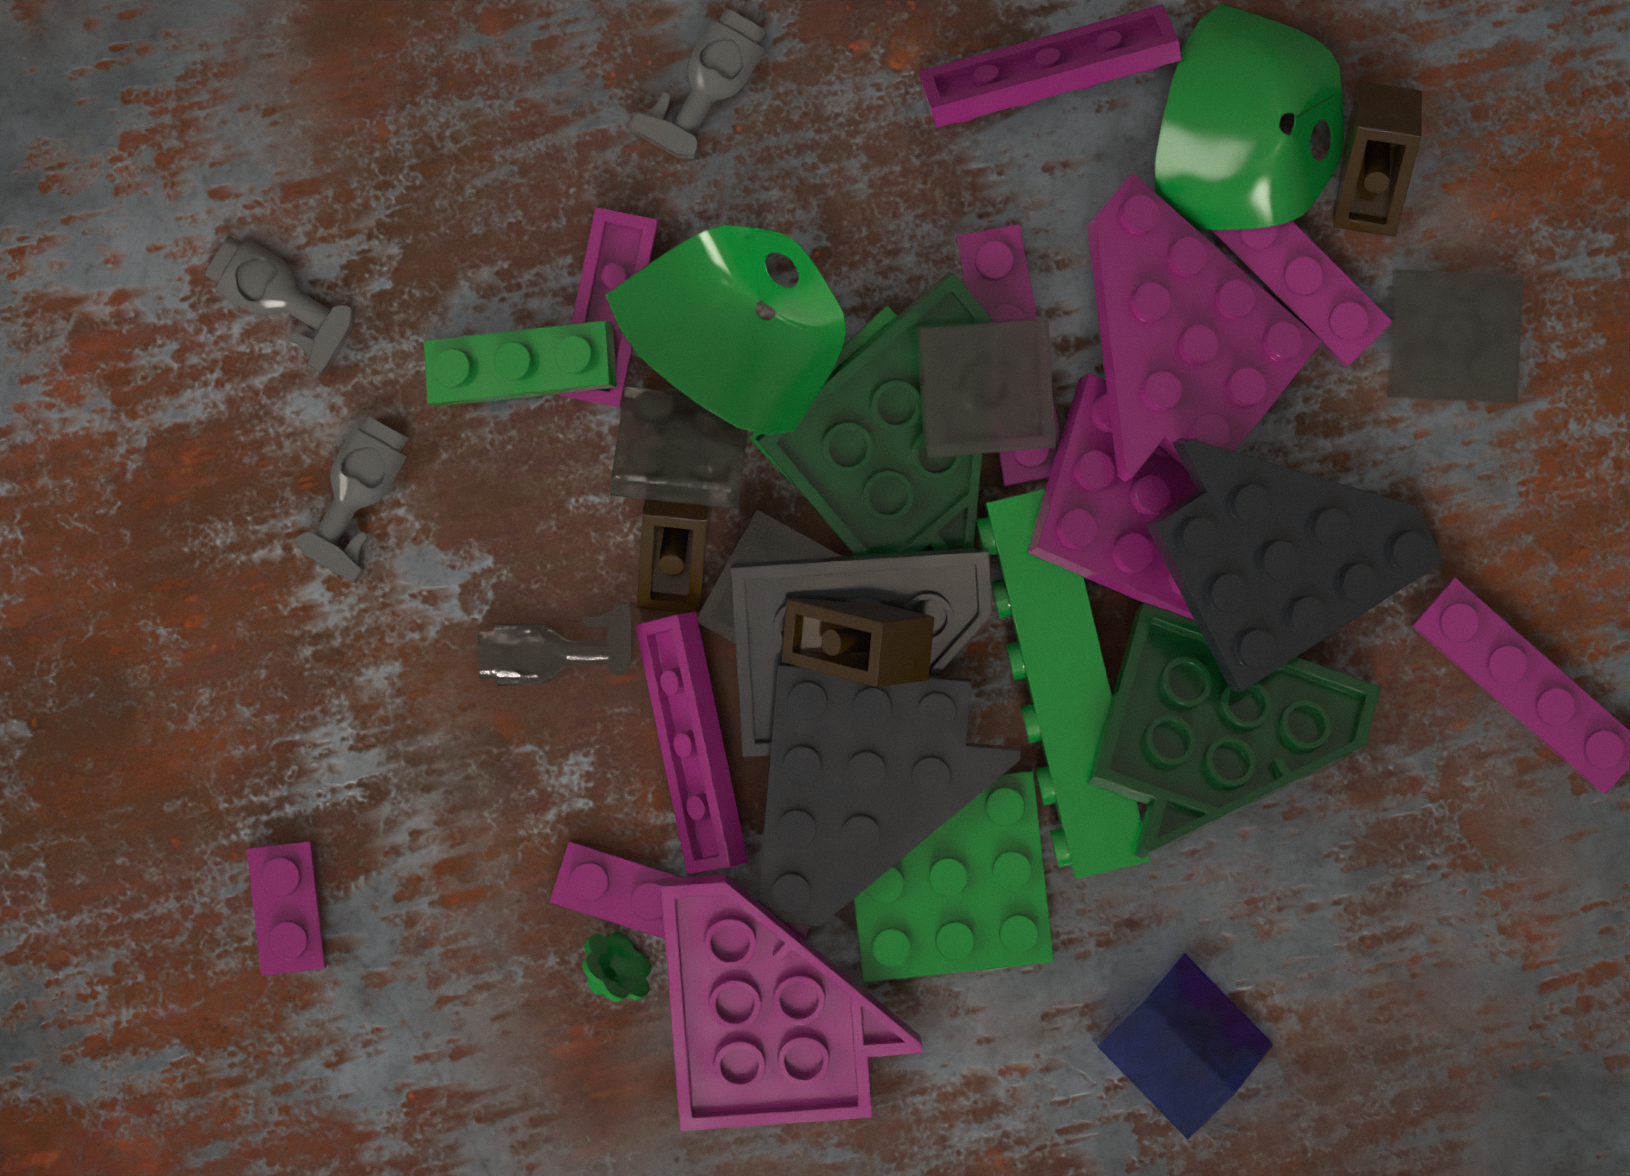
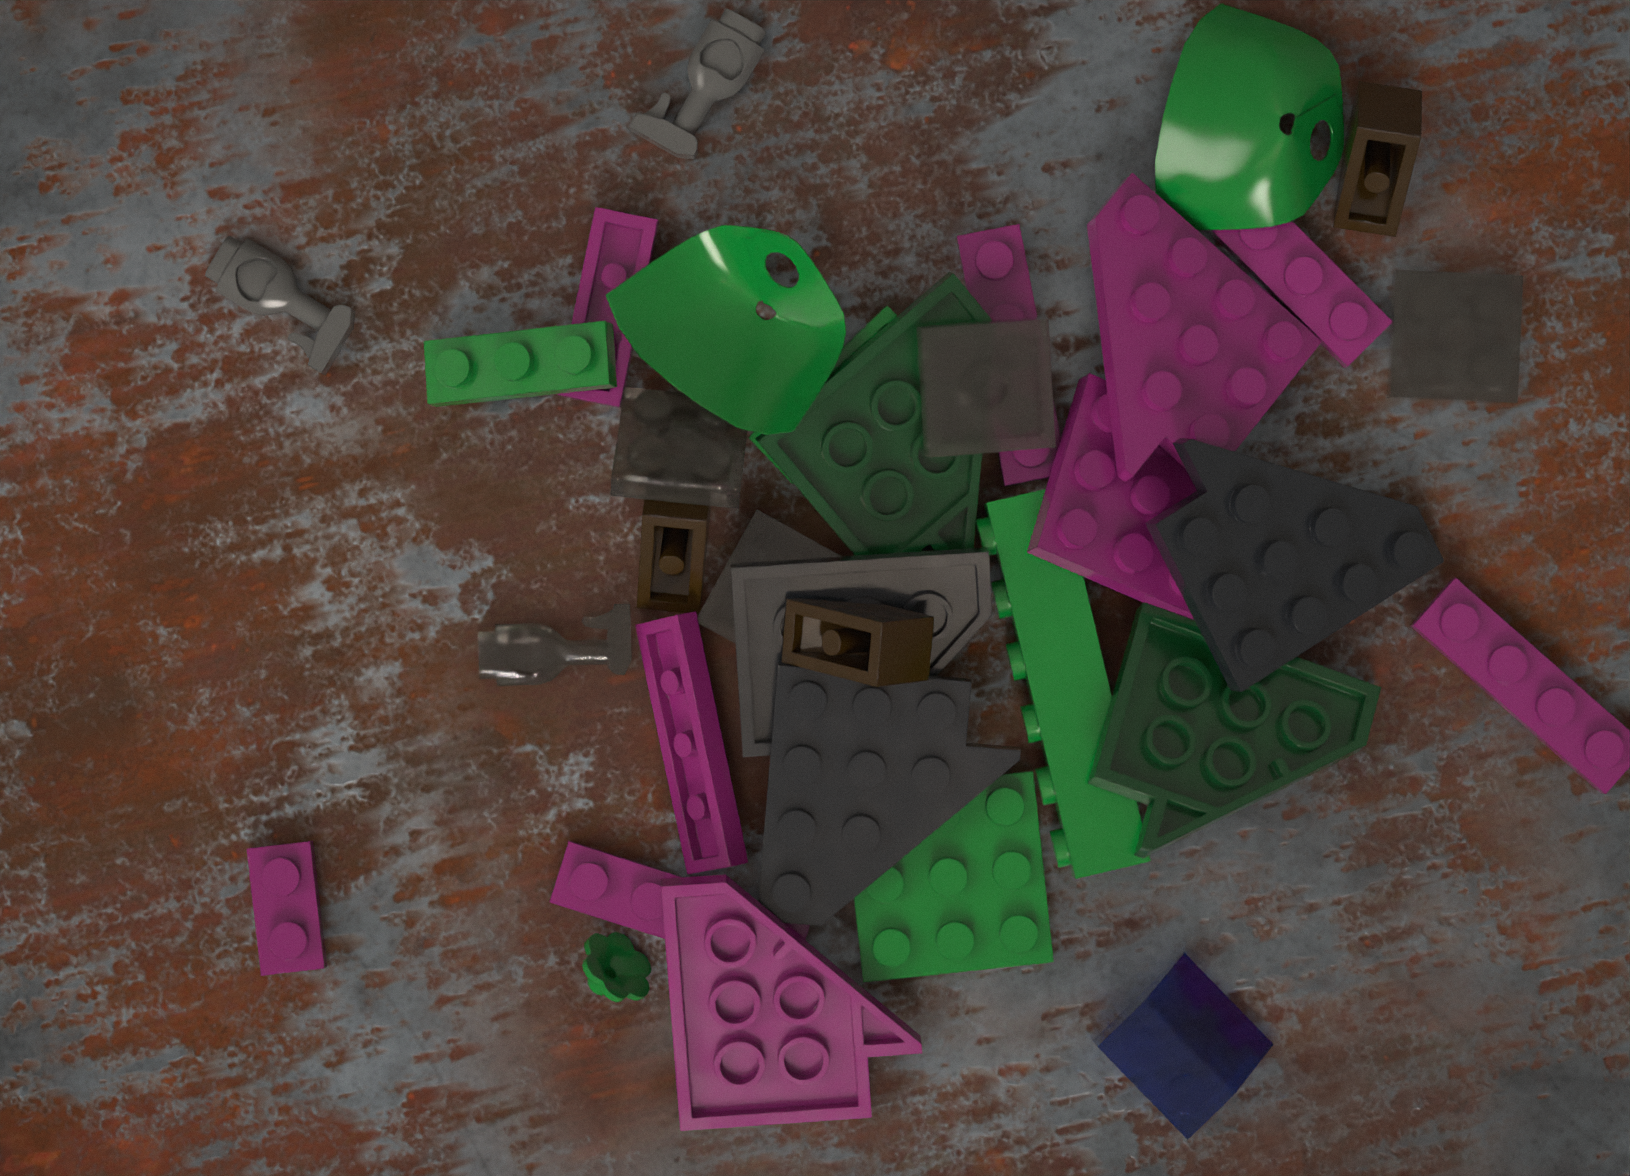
(358, 479): dark grey piece -> none
(1050, 66): magenta plate -> none

